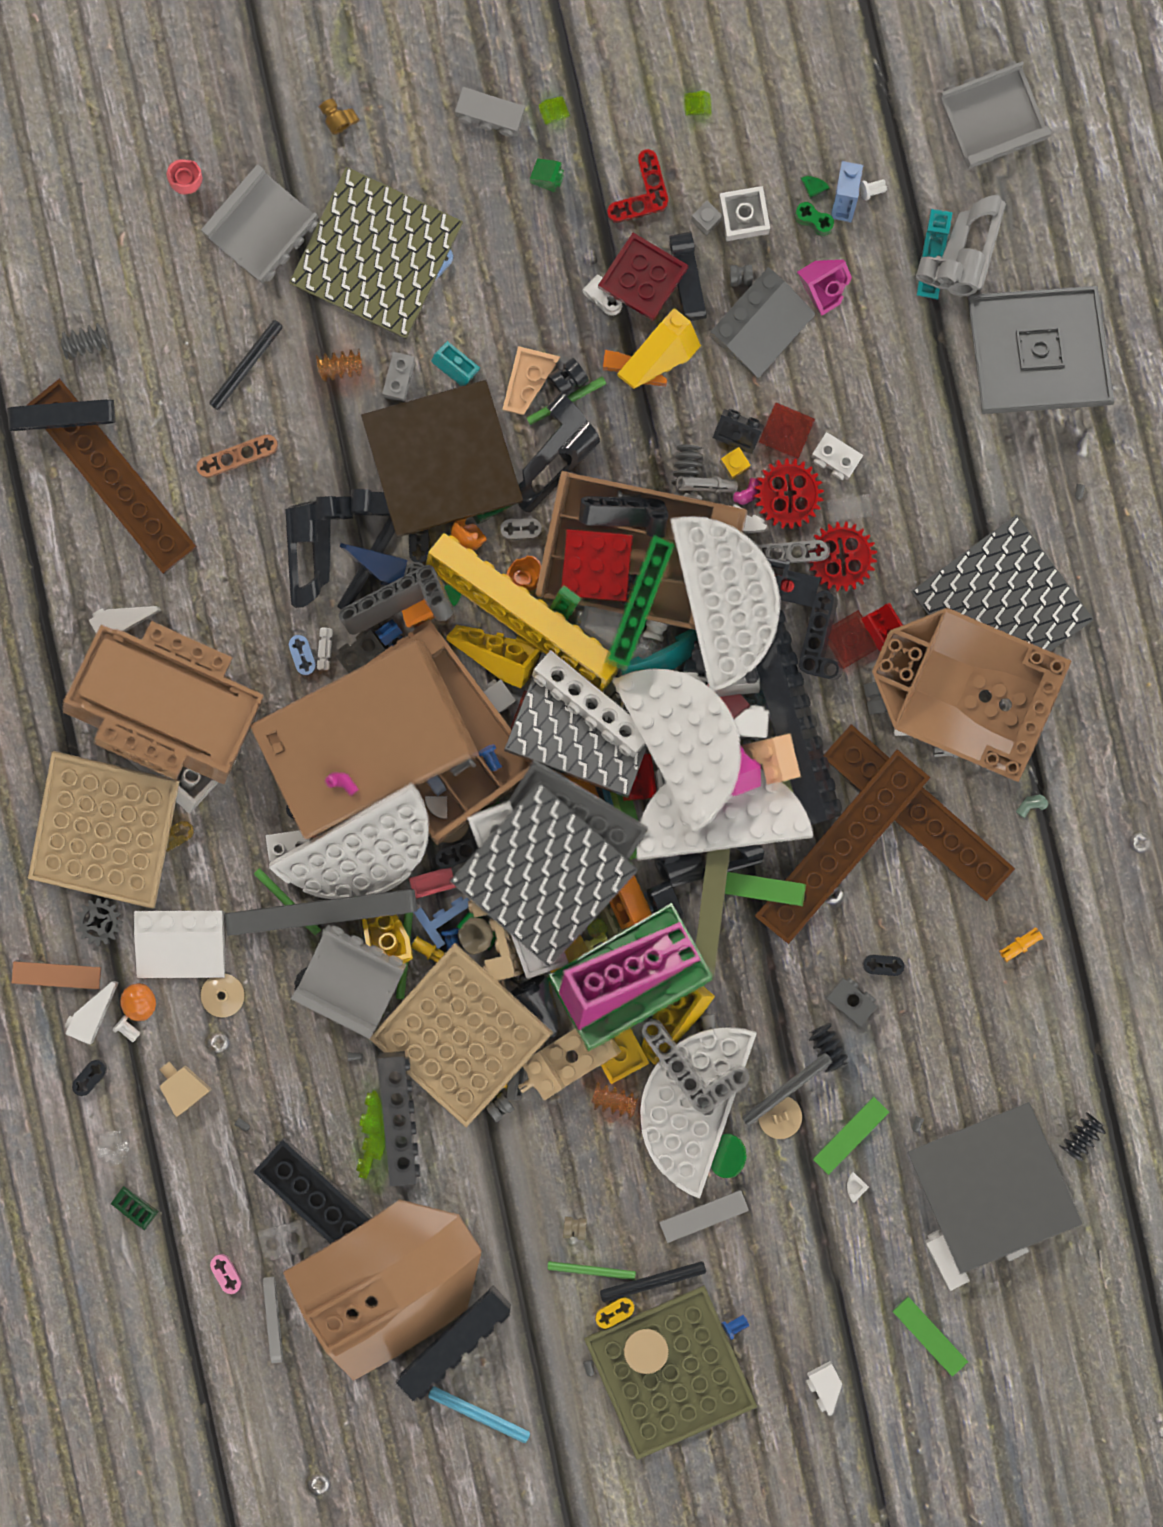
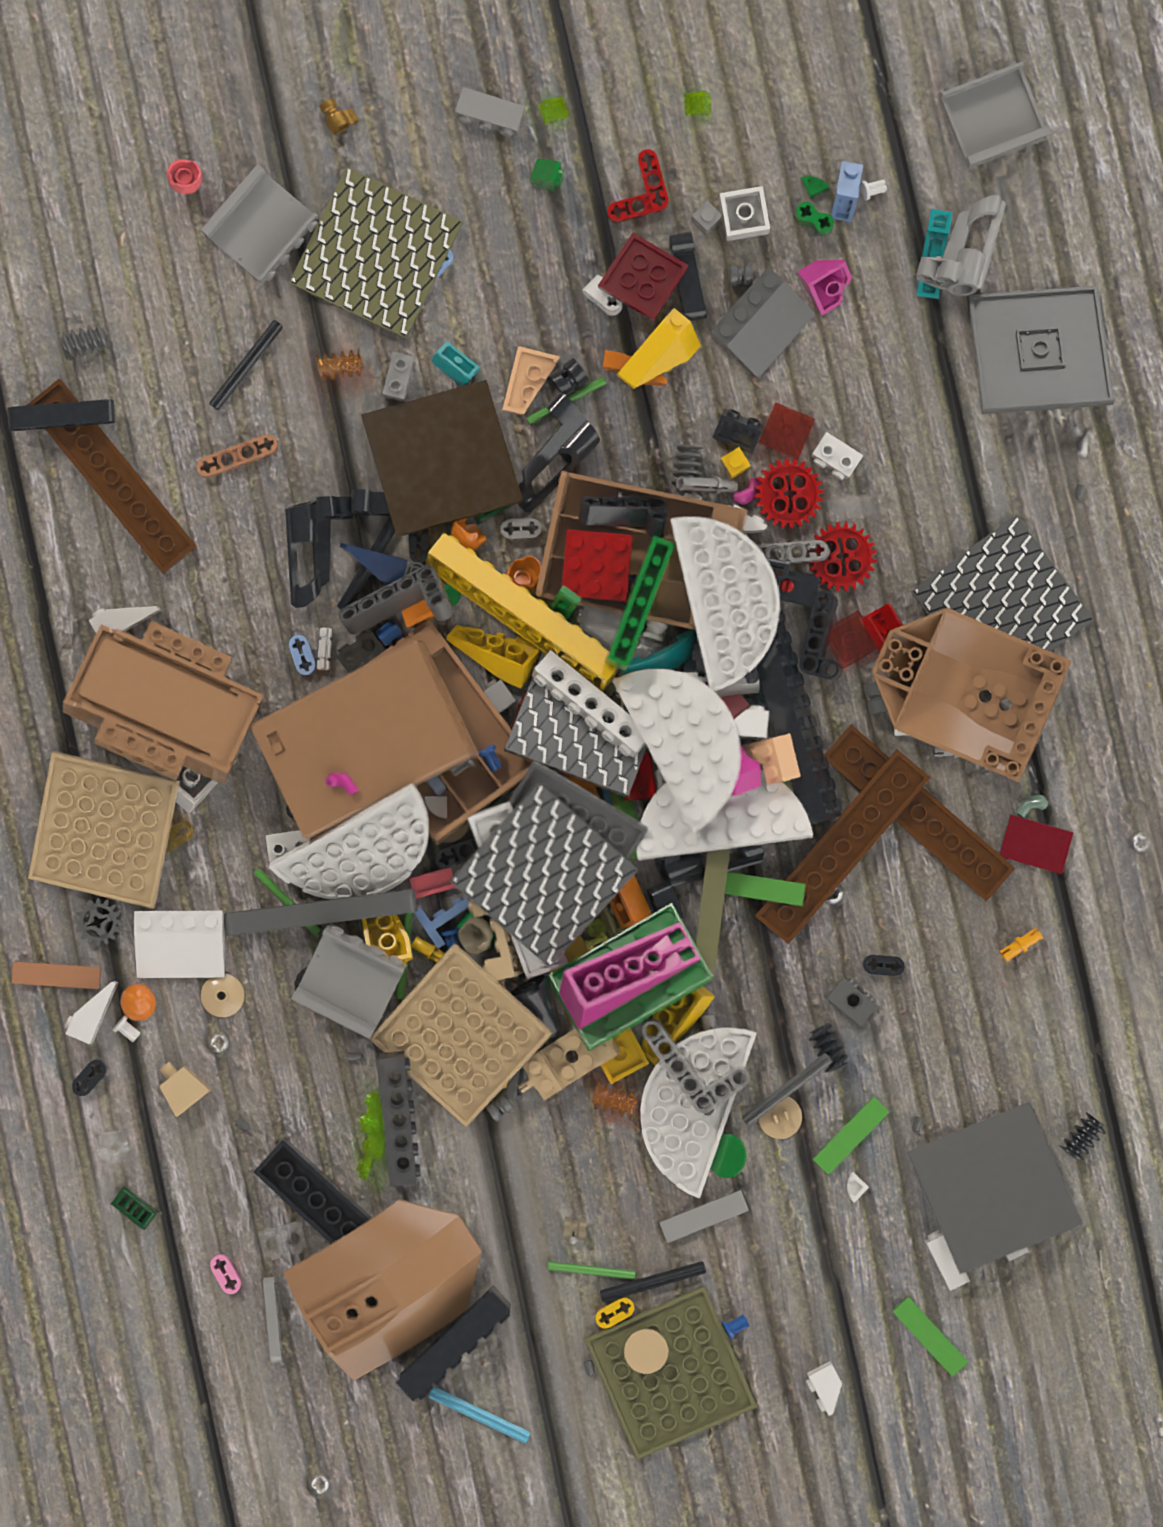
(1036, 844): none -> dark red tile

